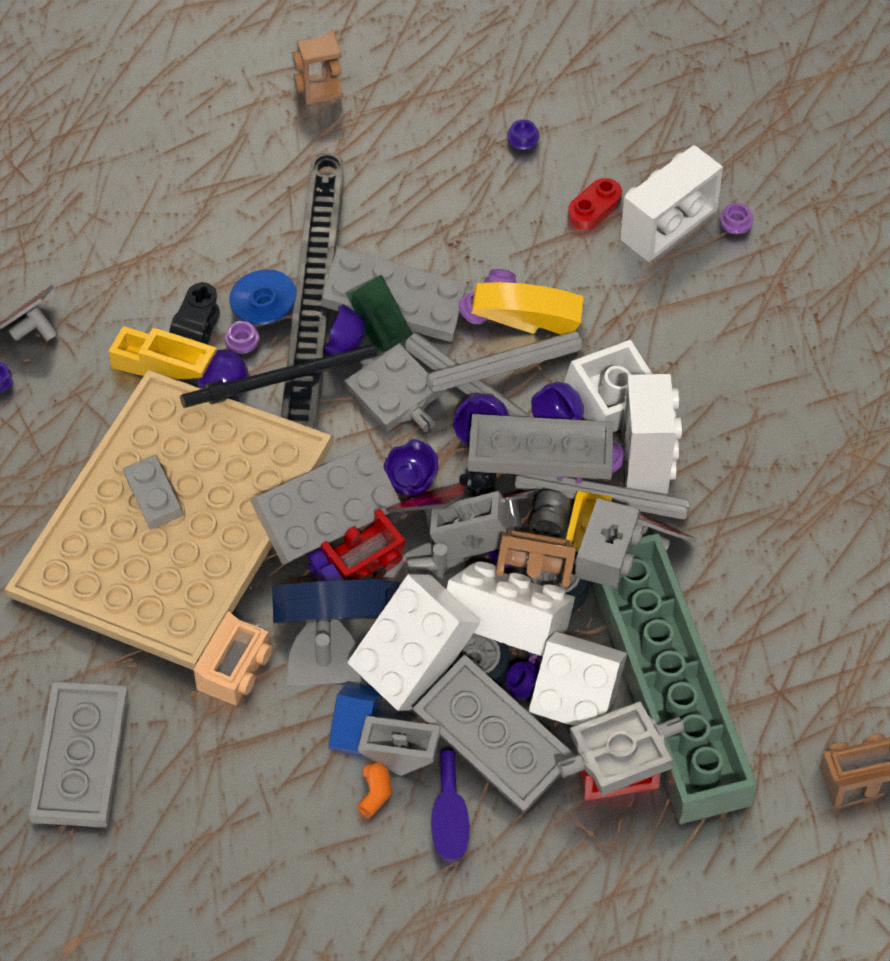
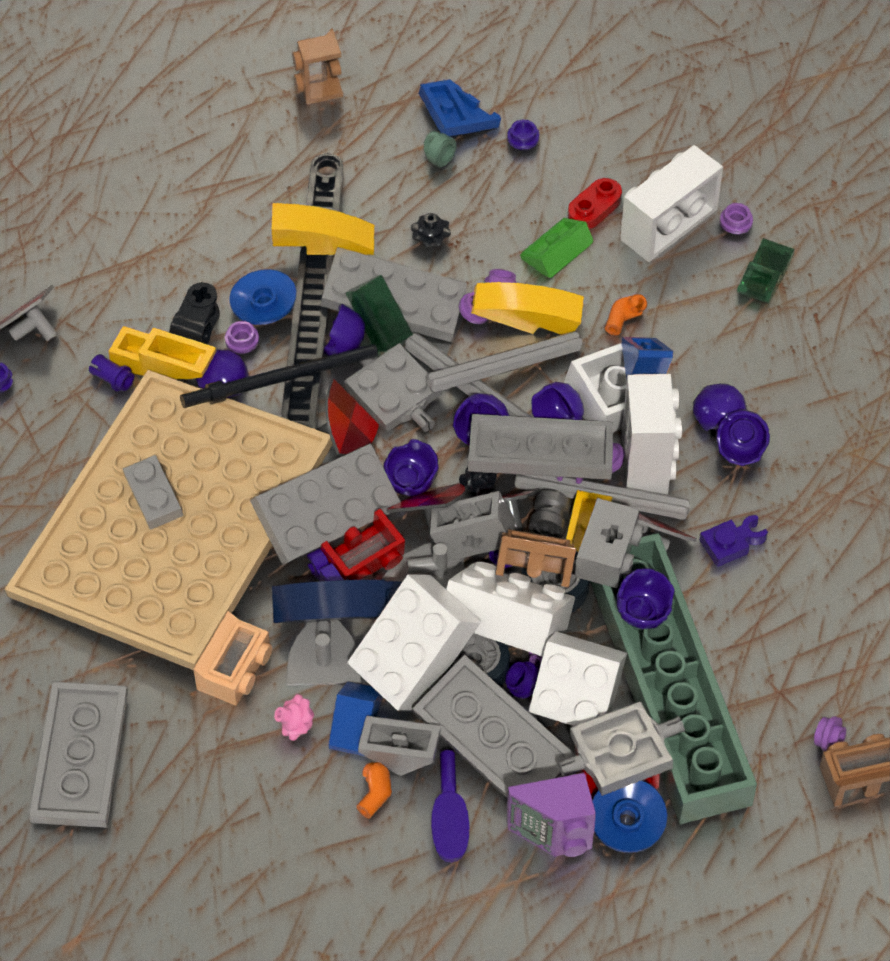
(118, 376): none -> dark purple pin
(295, 717): none -> bright pink plant
(320, 230): none -> yellow slope
(347, 421): none -> shield
(430, 230): none -> black plant
(439, 148): none -> sand green tile
(455, 110): none -> blue wing
(553, 814): none -> medium lavender slope
(558, 246): none -> bright green slope
(624, 310): none -> orange arm
(644, 806): none -> blue dish
(645, 356): none -> blue slope
(645, 598): none -> dark purple hair
(716, 403): none -> dark purple hair
(728, 542): none -> dark purple plate
(742, 437): none -> dark purple hair
(766, 271): none -> clear green slope
(829, 732): none -> medium lavender plate

